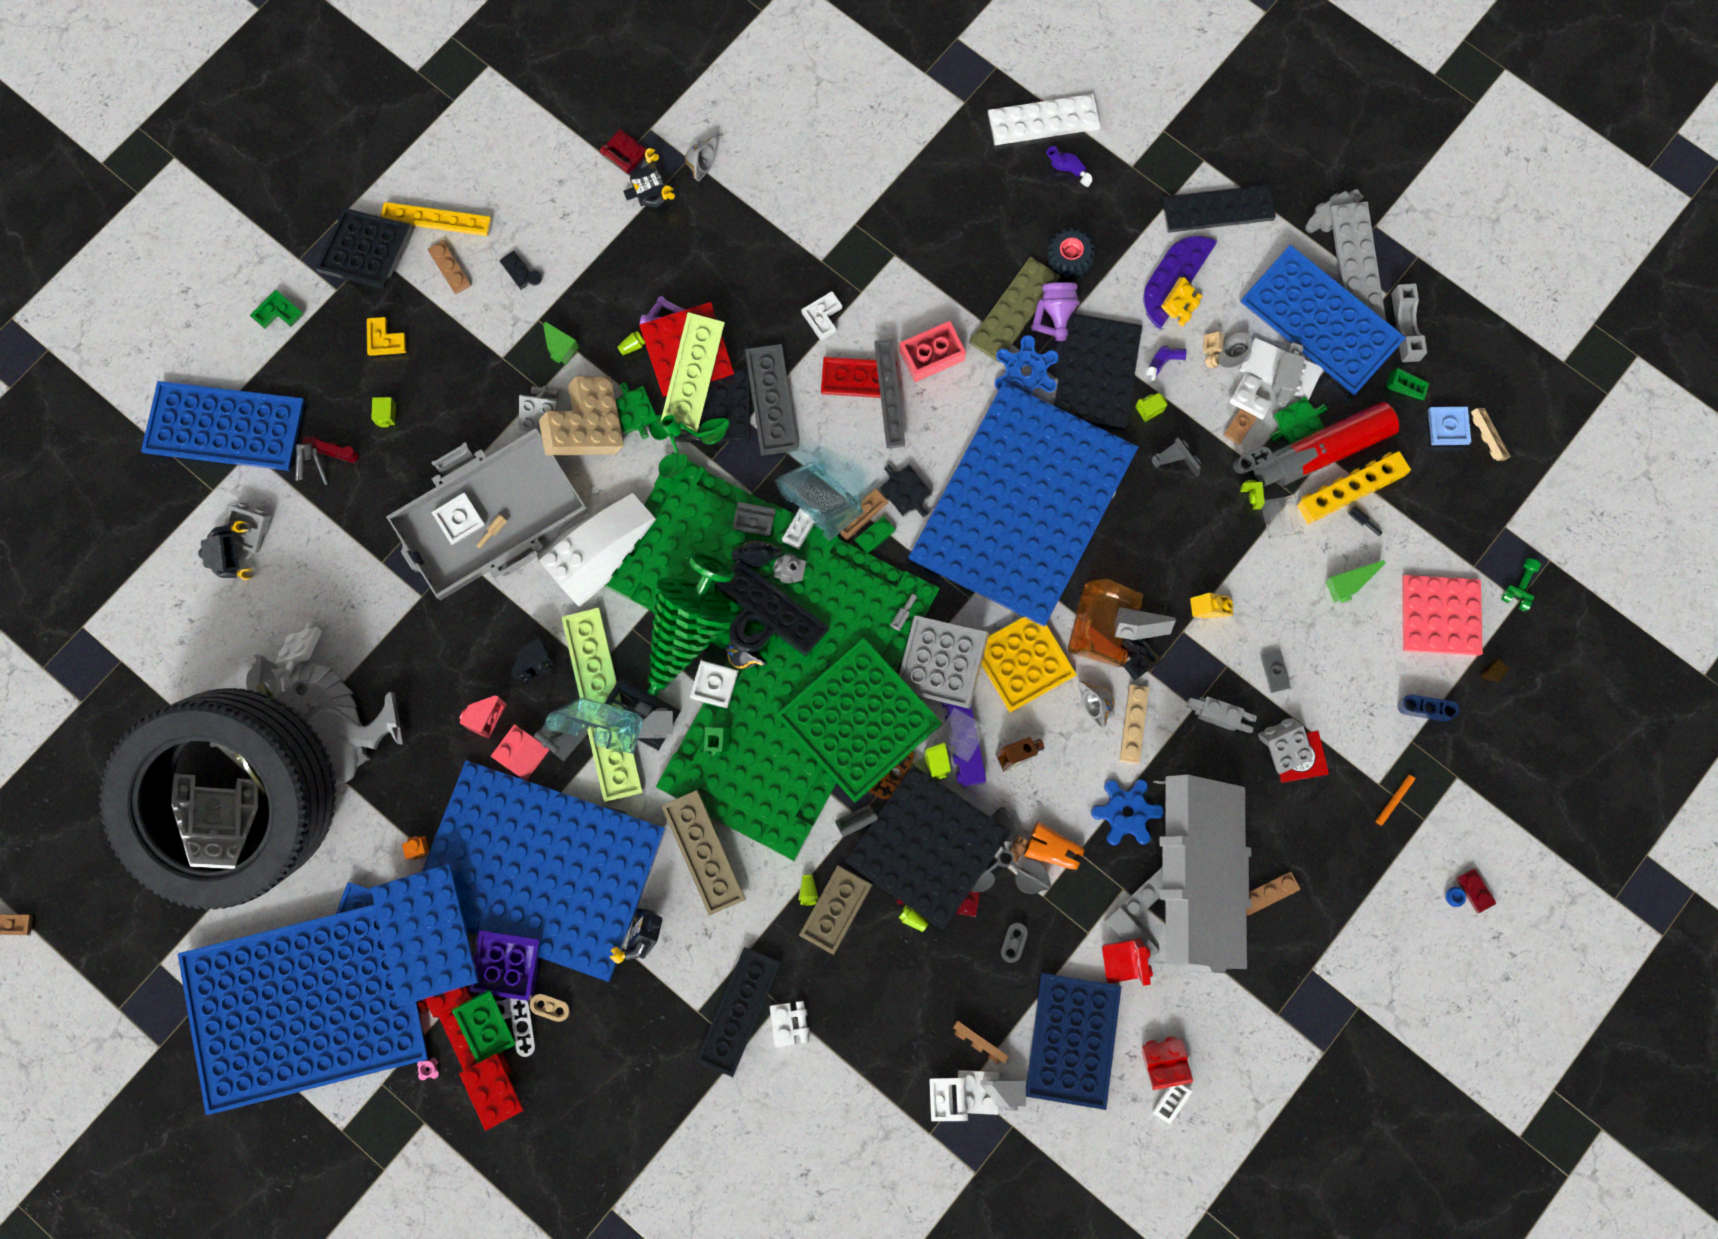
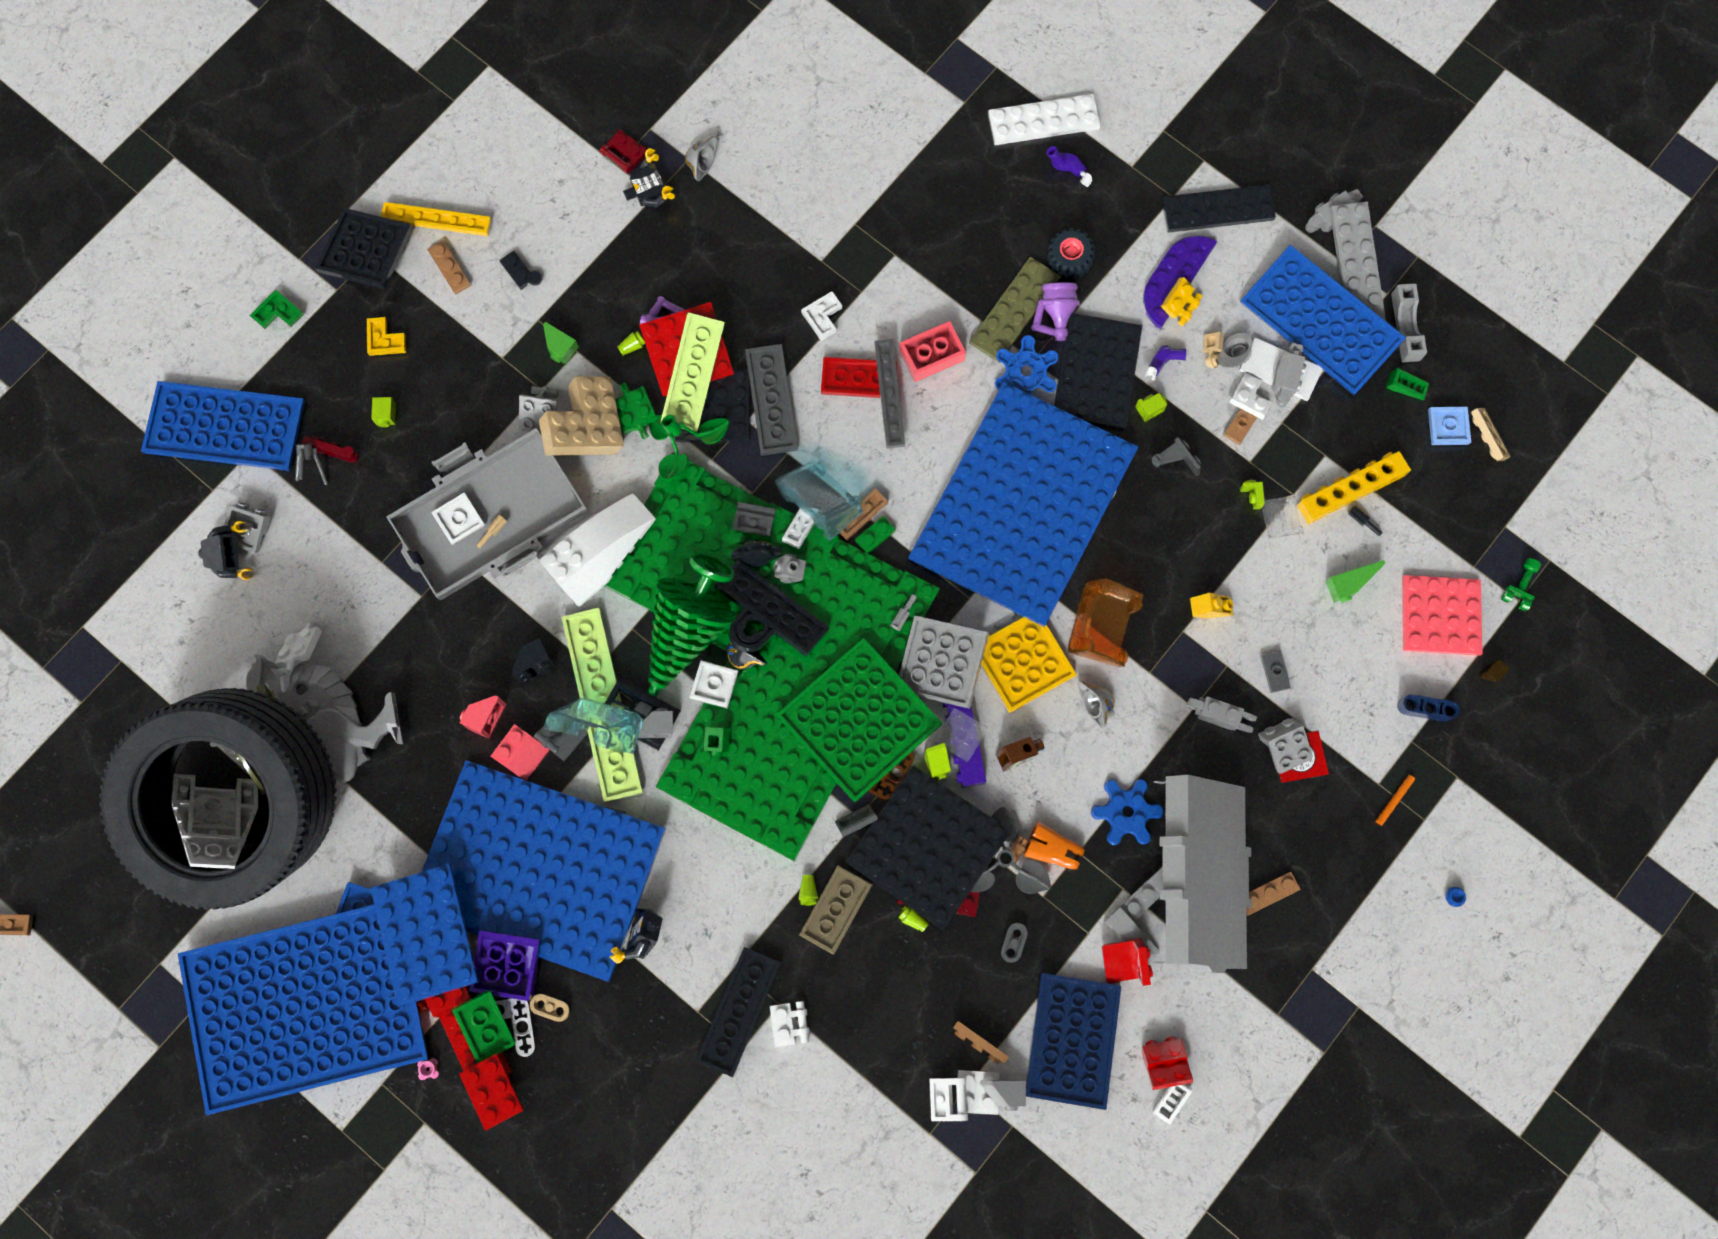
(415, 848): orange brick -> none
(703, 852): dark tan plate -> none
(906, 490): black plate -> none
(1134, 724): tan plate -> none
(1140, 625): light grey slope -> none
(1143, 658): black plate -> none
(1298, 421): green plate -> none
(1321, 447): red piece -> none
(1476, 891): dark red plate -> none

